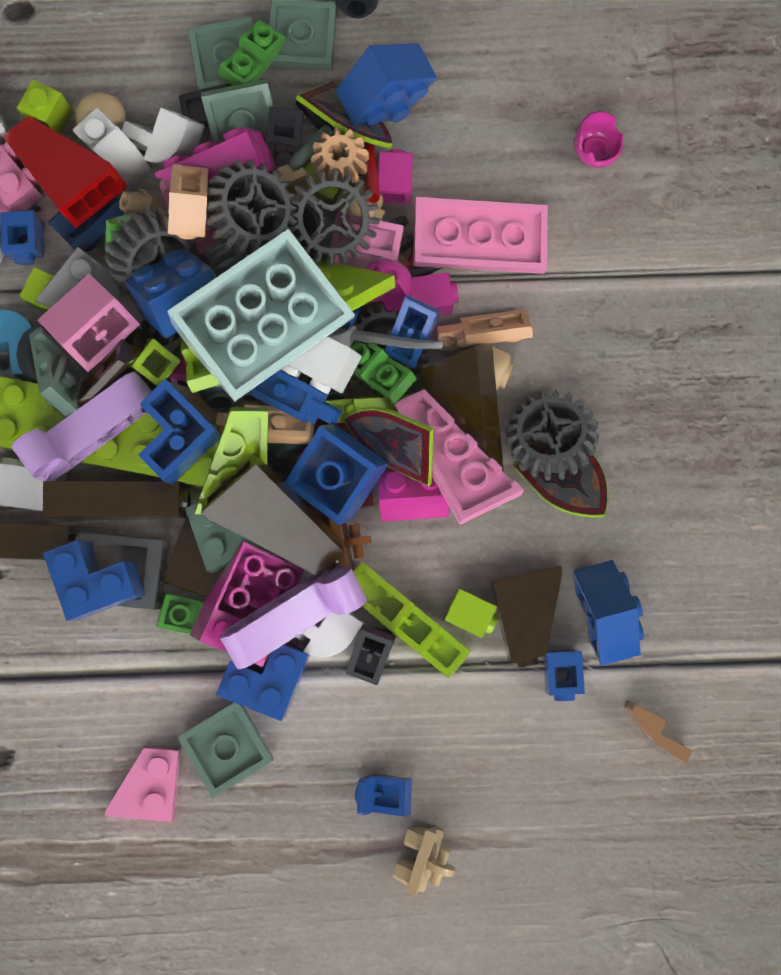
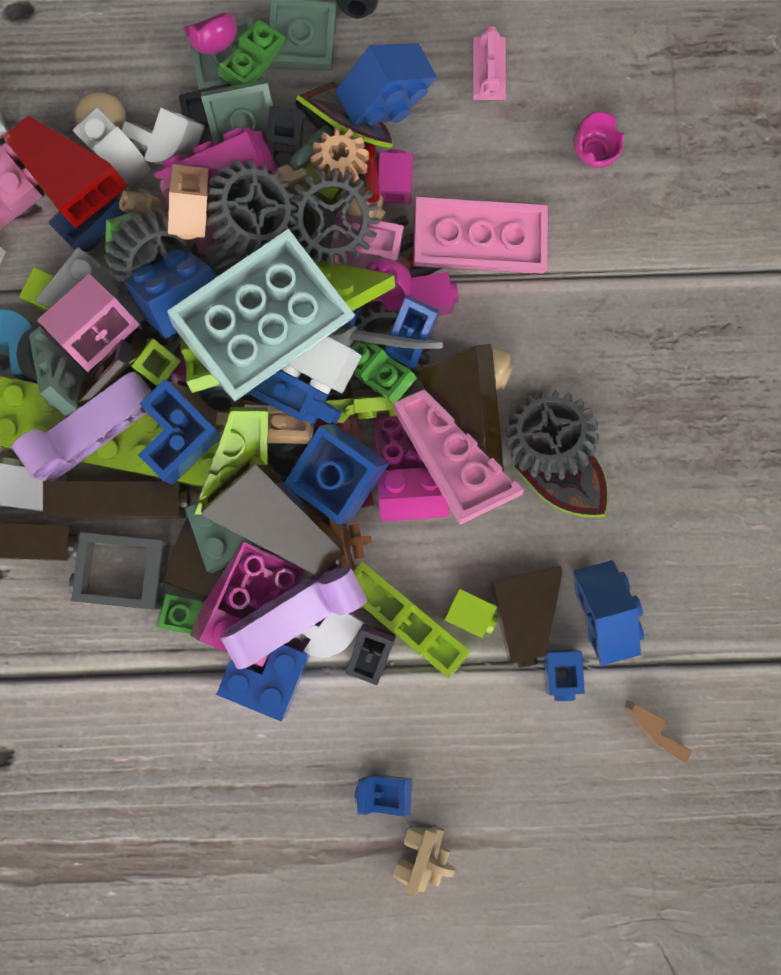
(17, 228): blue brick -> none
(45, 106): lime brick -> none
(85, 588): blue brick -> none
(149, 787): bright pink wing -> none
(212, 34): none -> dark pink hair
(225, 748): sand green plate -> none
(395, 438): shield -> none
(487, 329): light nougat hinge -> none
(489, 66): none -> bright pink hinge

